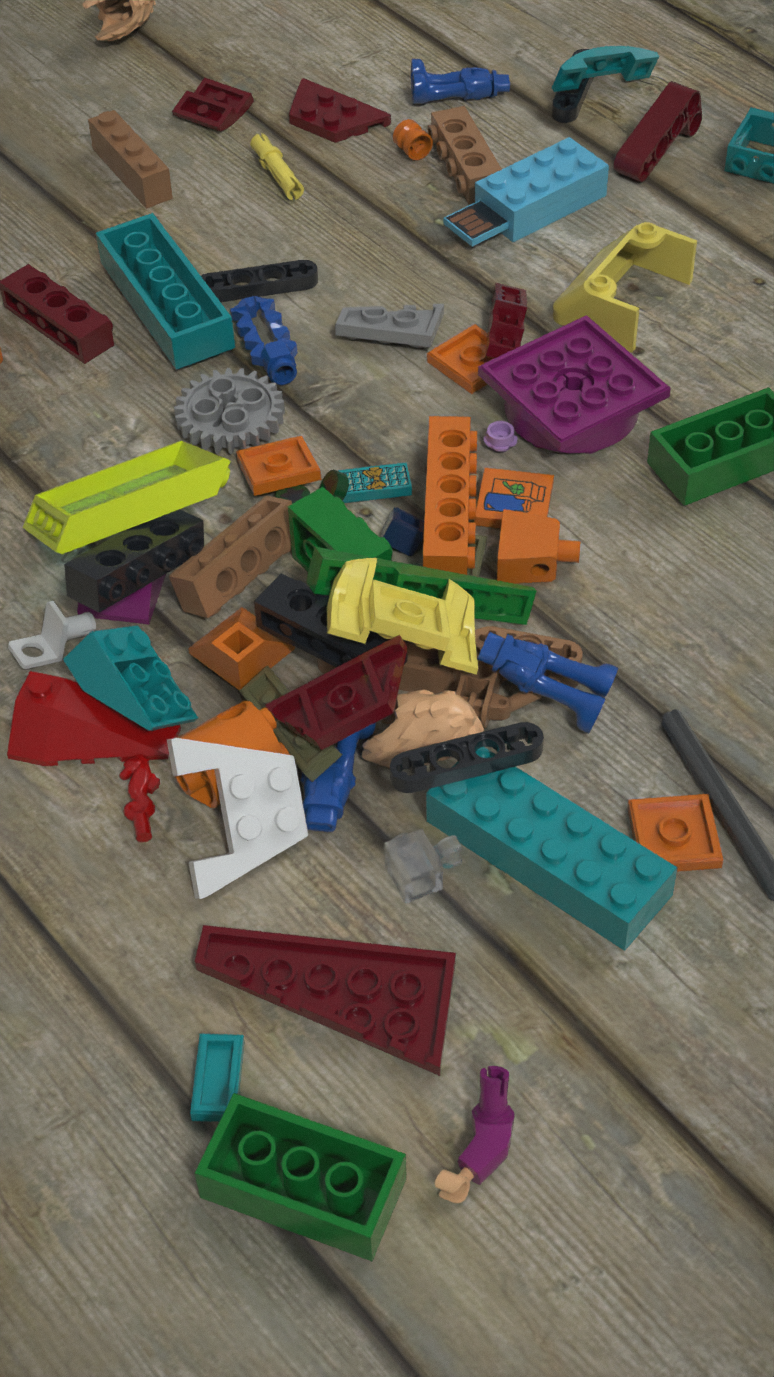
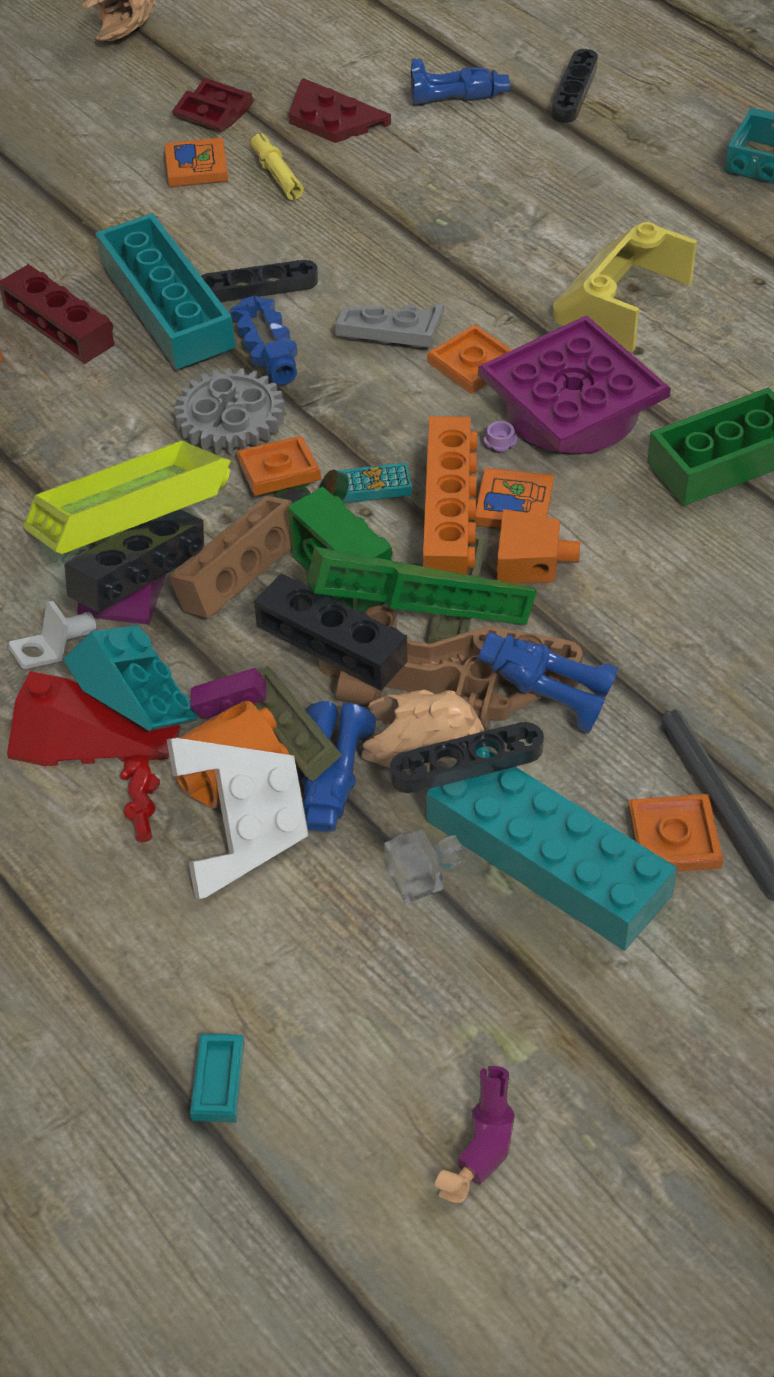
(130, 159): medium nougat brick -> none
(196, 162): none -> orange tile
(221, 694): none -> magenta piece
(239, 649): orange slope -> none
(302, 1176): green brick -> none
(344, 697): dark red wing -> none
(363, 990): dark red wing -> none
(366, 605): light yellow piece -> none
(403, 531): dark blue slope -> none
(412, 139): orange wheel -> none
(462, 149): medium nougat brick -> none
(506, 320): dark red slope -> none
(532, 193): medium azure piece -> none
(630, 61): teal slope -> none
(673, 112): dark red beam -> none

